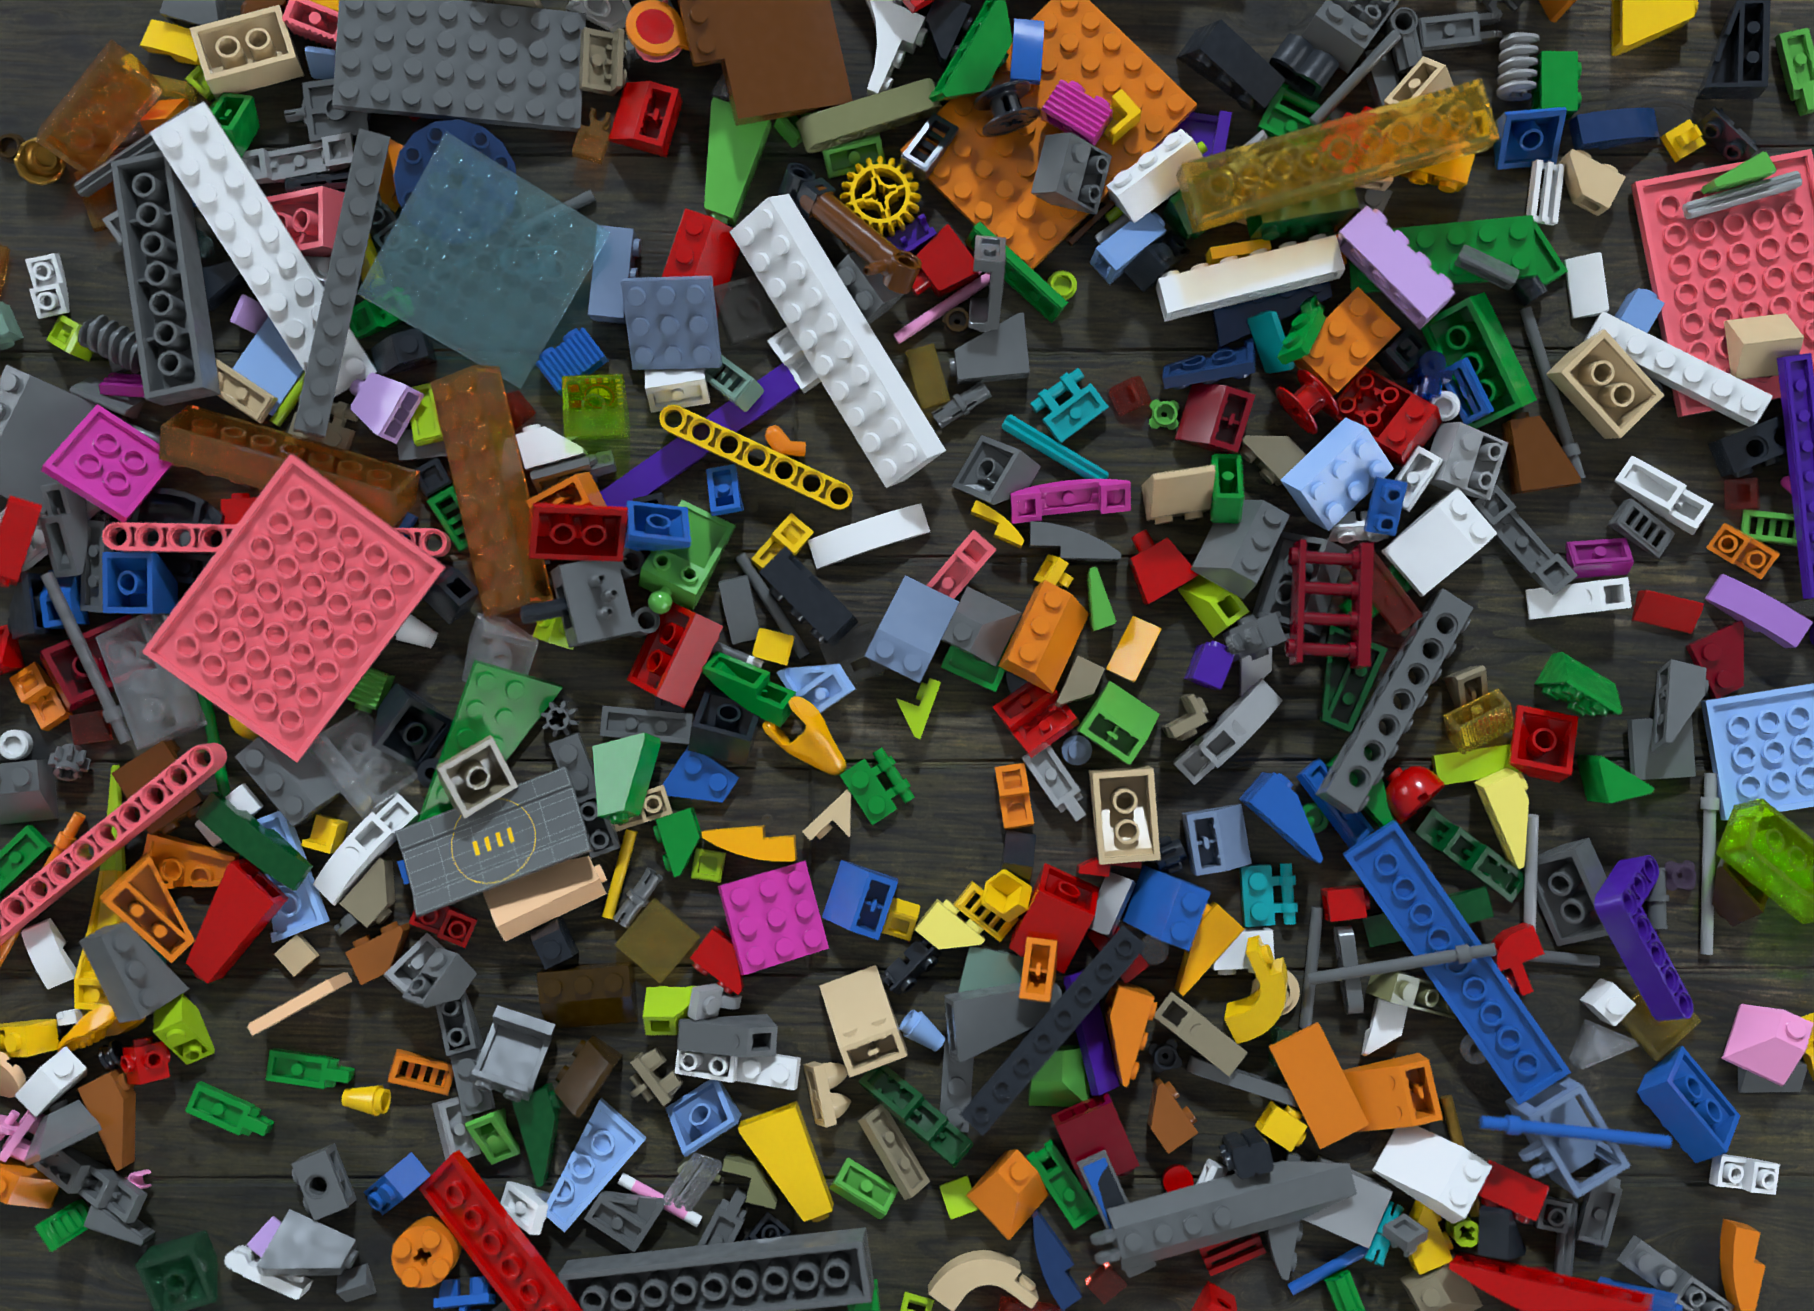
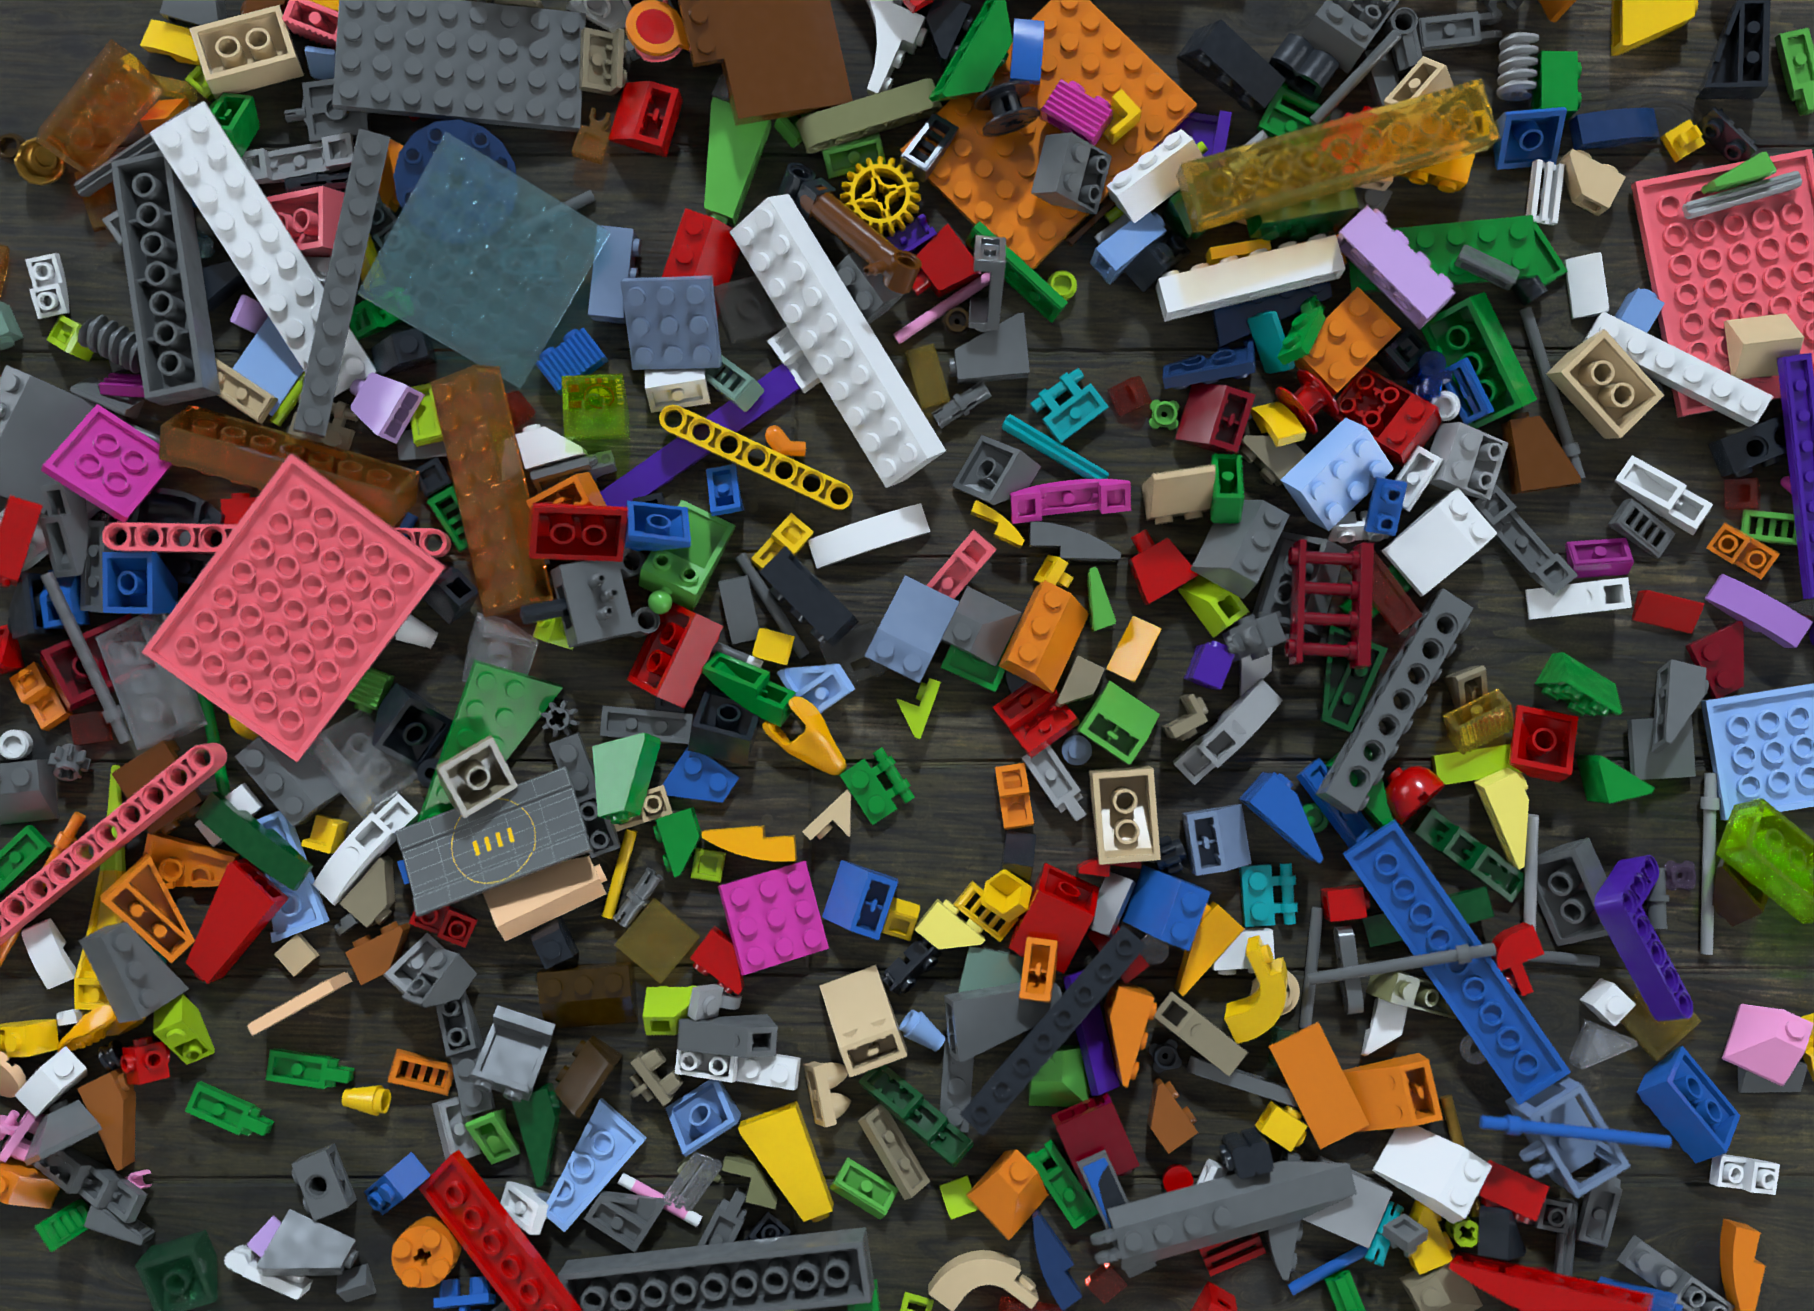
(1279, 423): none -> yellow slope

